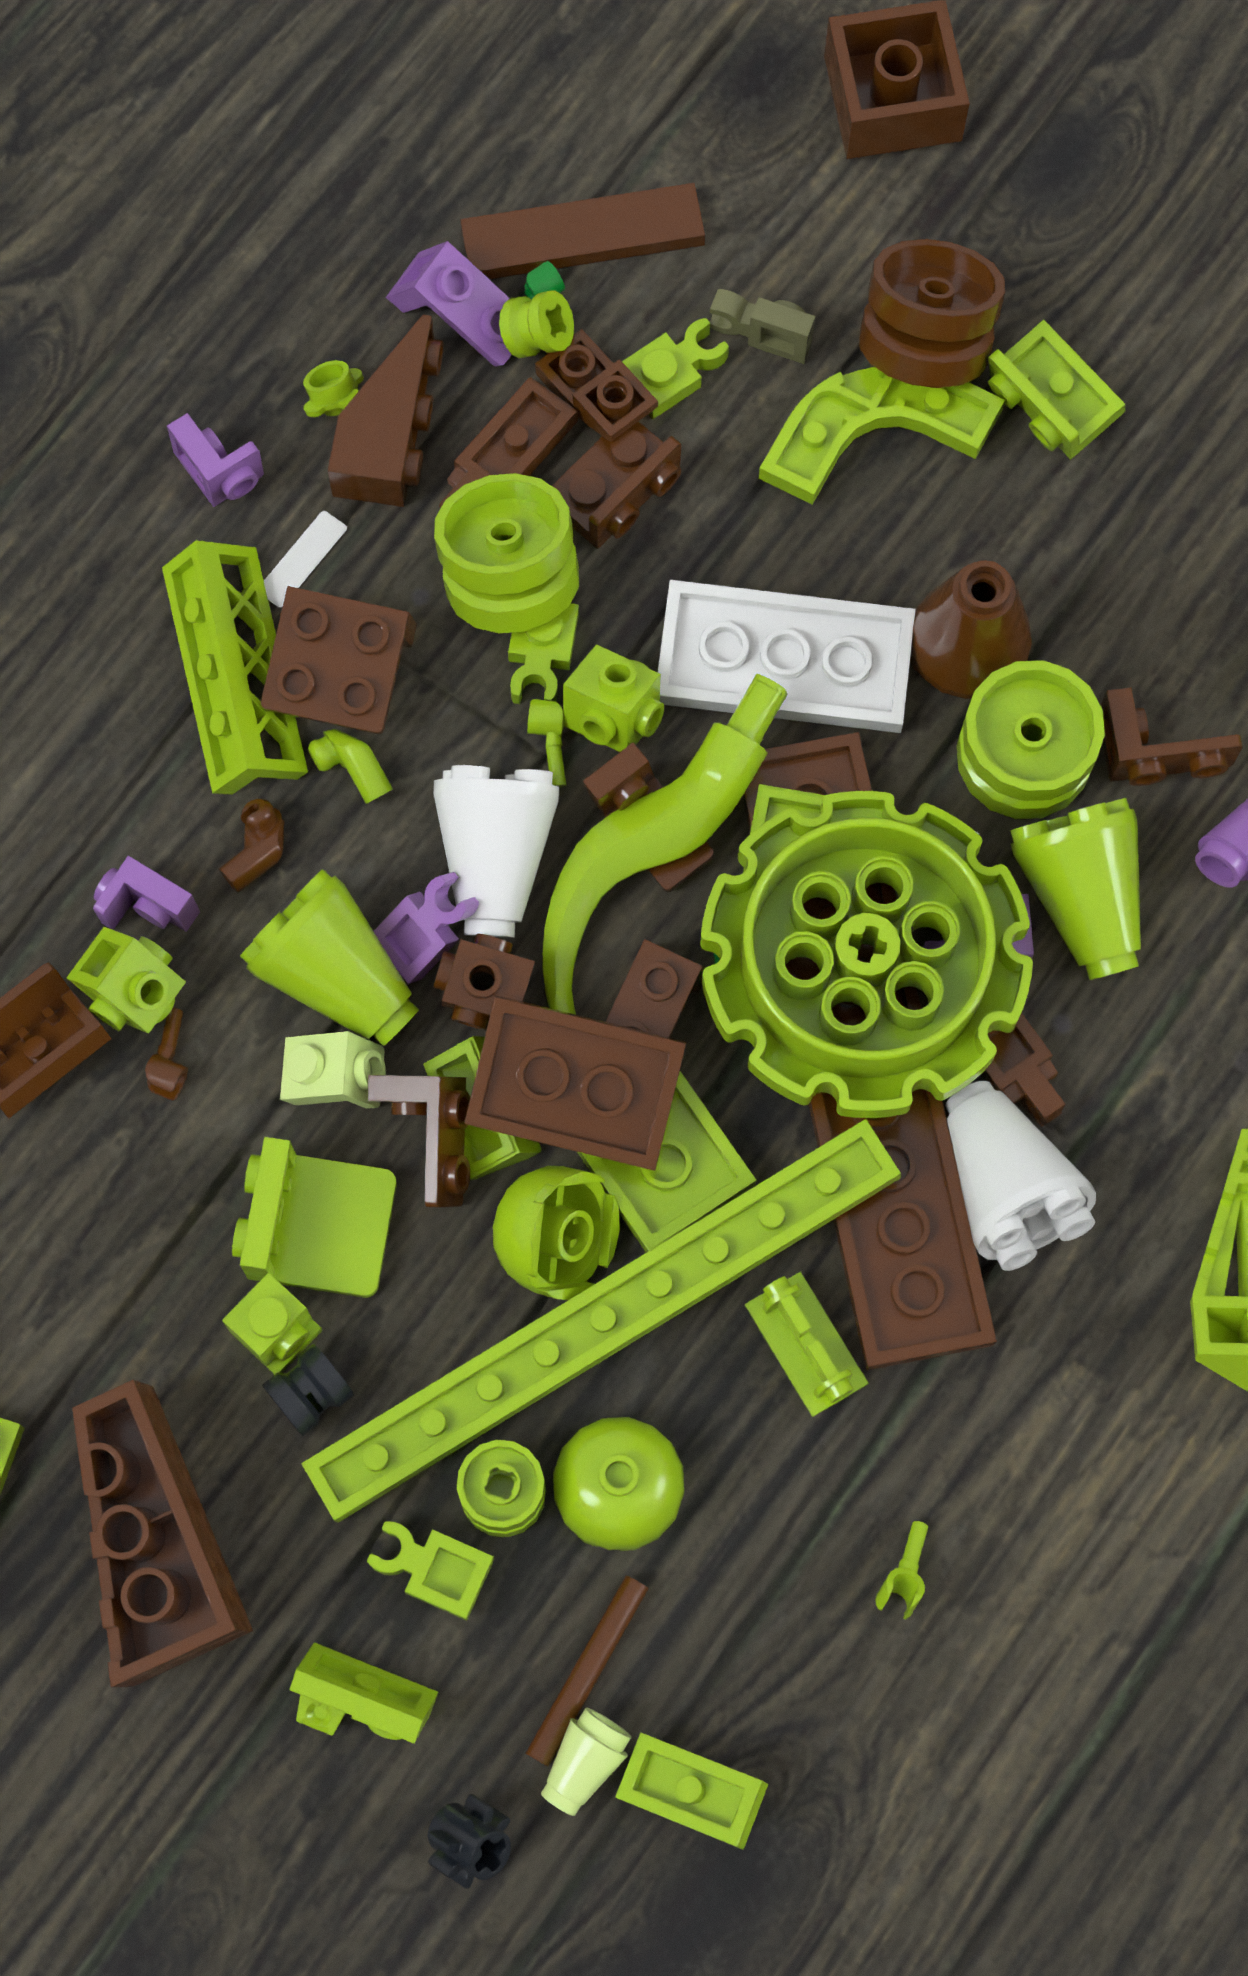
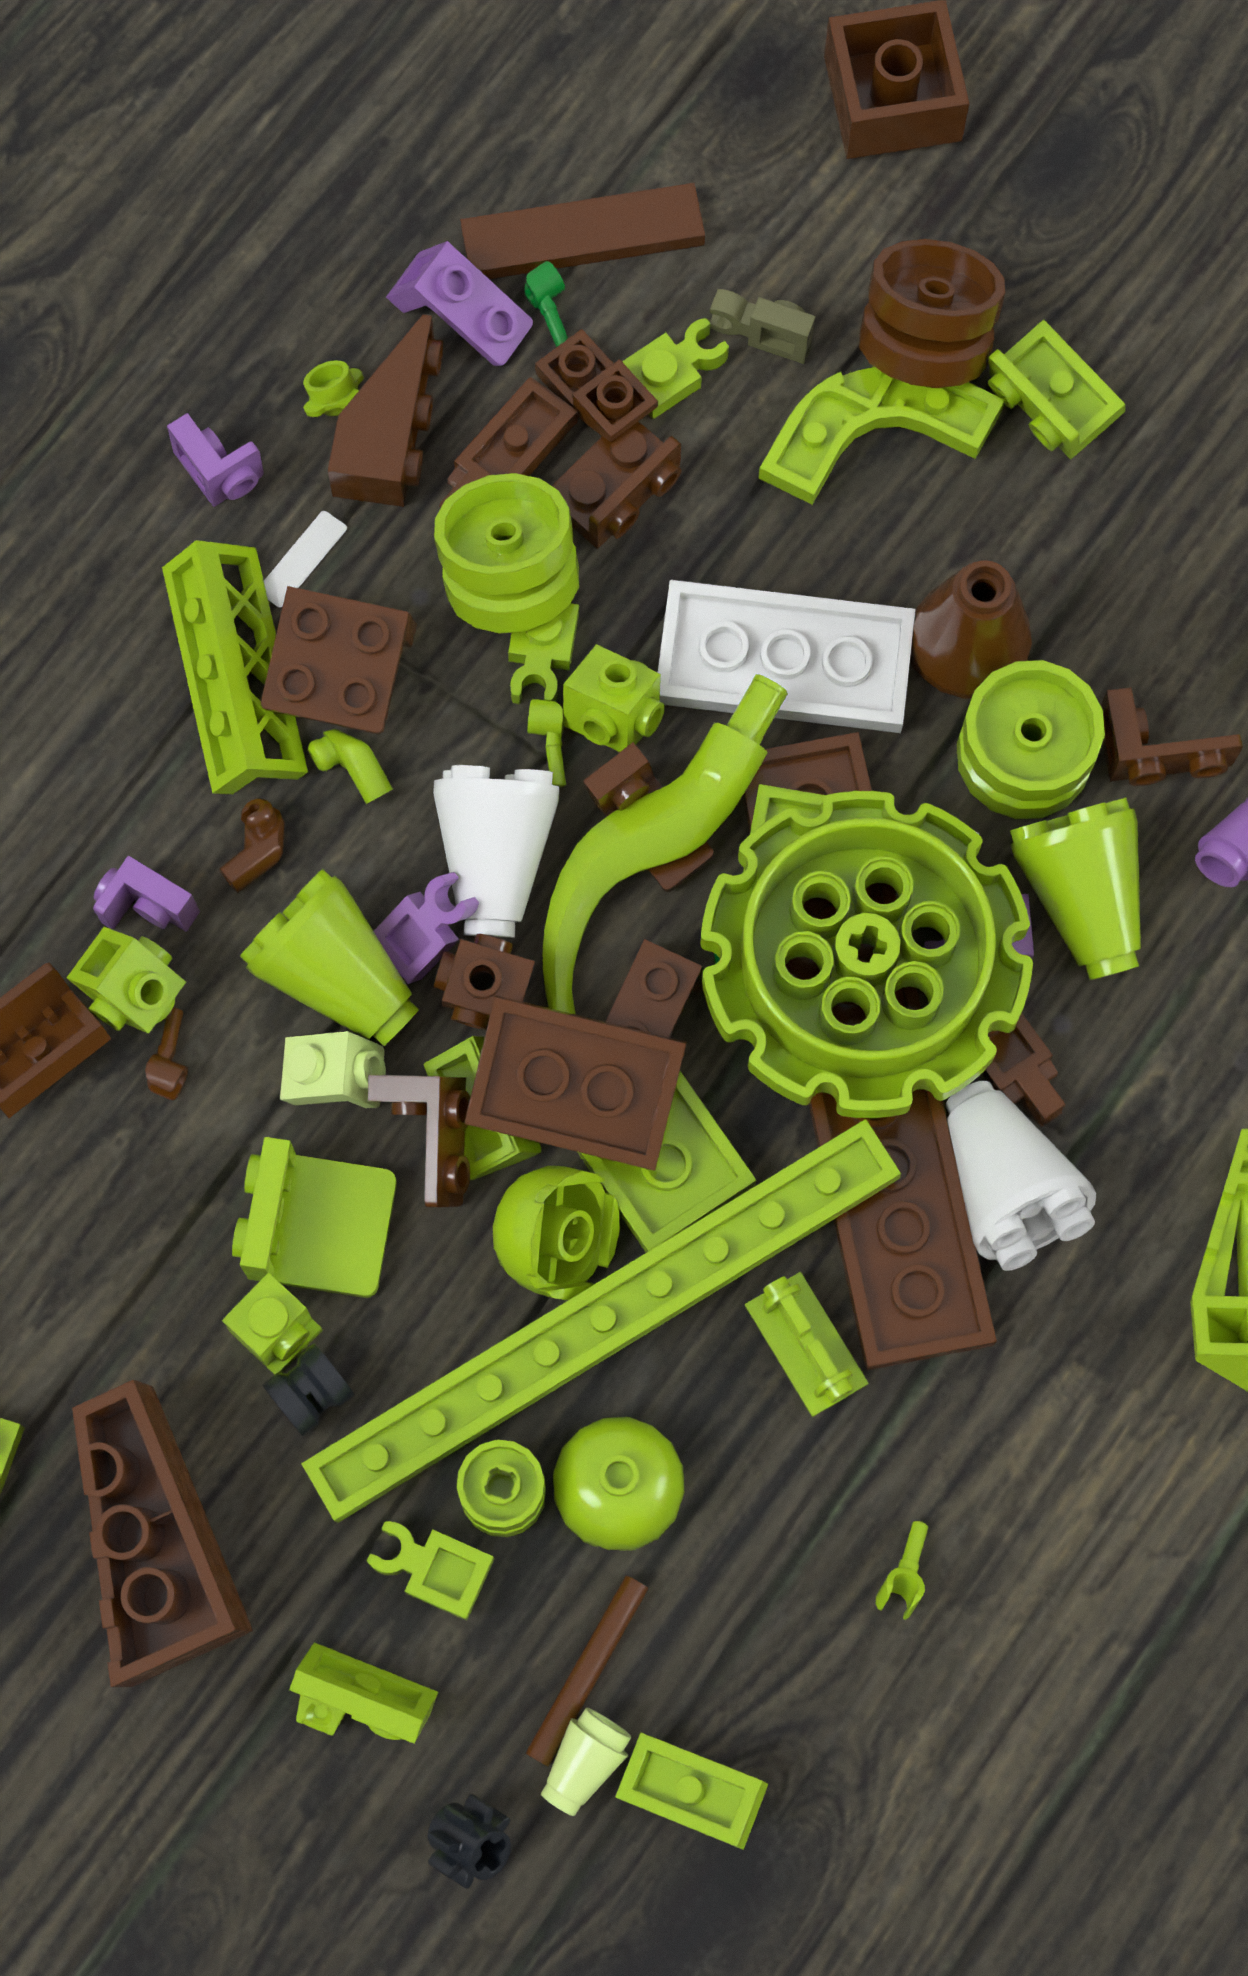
(536, 324): lime wheel -> none

